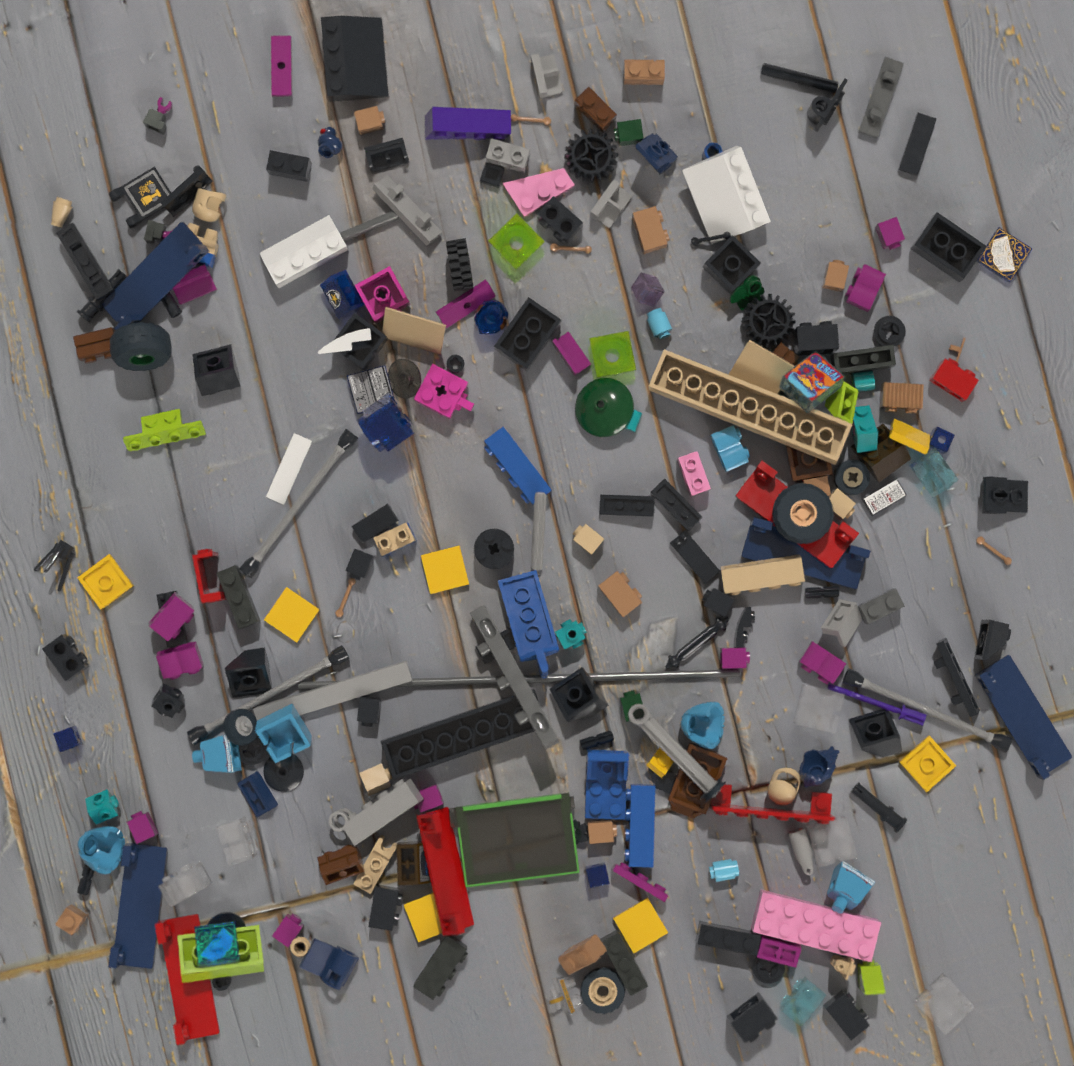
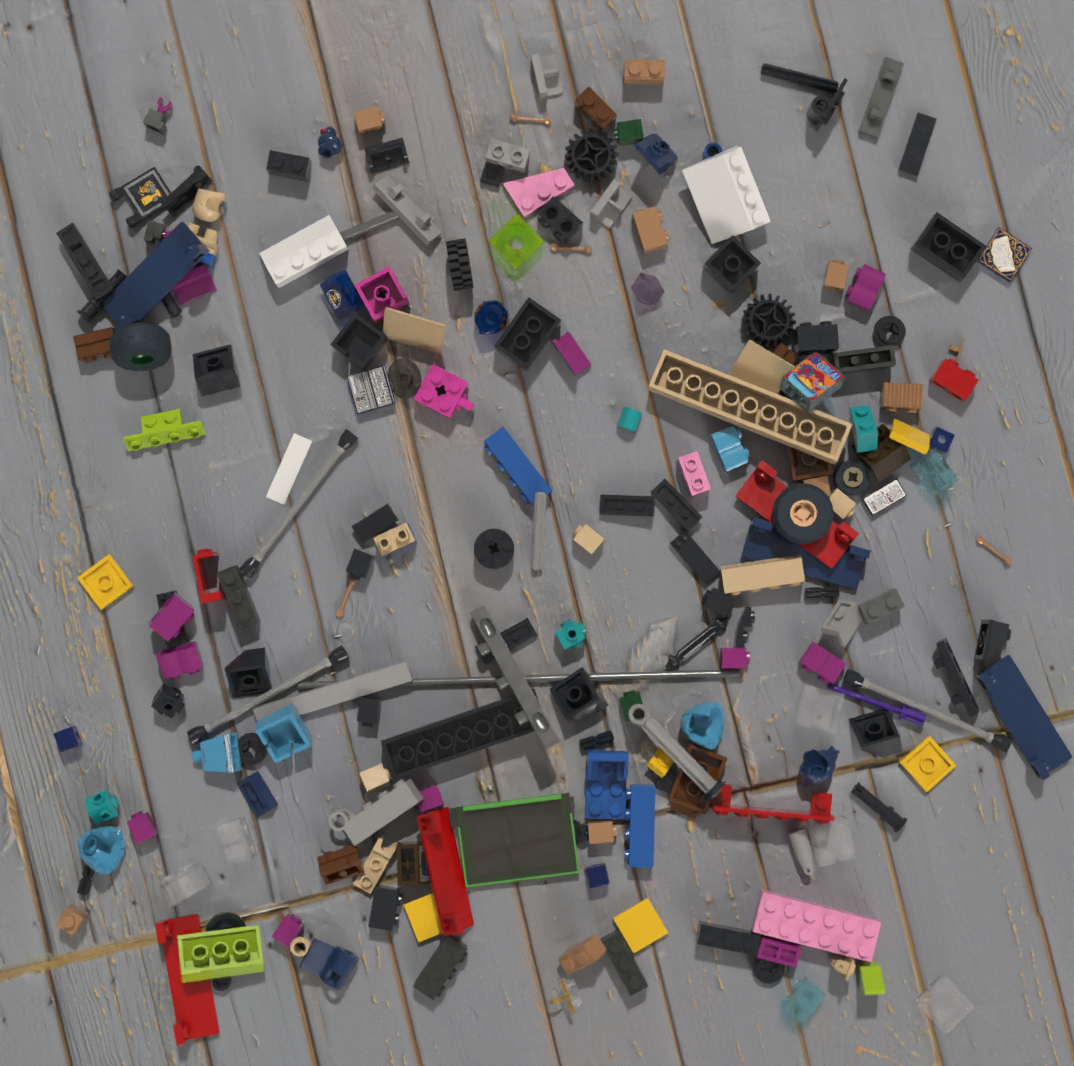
(60, 211): tan cone -> none
(61, 661): black brick -> none
(62, 551): black plant -> none
(138, 906): dark blue bracket -> none
(216, 944): tile -> none
(240, 727): black wheel -> none
(281, 54): magenta tile -> none
(291, 614): yellow tile -> none
(293, 776): black dish -> none
(344, 342): white sticker -> none
(354, 58): black slope -> none
(385, 423): clear blue piece -> none
(444, 569): yellow tile -> none
(450, 367): black bush -> none
(465, 303): magenta tile -> none
(467, 123): dark purple wedge -> none
(529, 619): blue hinge -> none
(600, 1003): black wheel -> none
(615, 413): dark green dish -> none
(618, 341): clear neon green piece -> none
(620, 593): medium nougat brick -> none
(640, 880): magenta tile -> none
(659, 323): medium azure brick -> none
(695, 241): black hinge -> none
(724, 870): medium azure brick -> none
(745, 293): dark green plate -> none
(752, 1018): black brick -> none
(782, 791): tan helmet -> none
(843, 403): lime slope -> none
(846, 1015): black brick -> none
(848, 887): dark azure torso -> none
(863, 380): teal brick -> none
(890, 233): magenta brick -> none
(1004, 495): black piece -> none

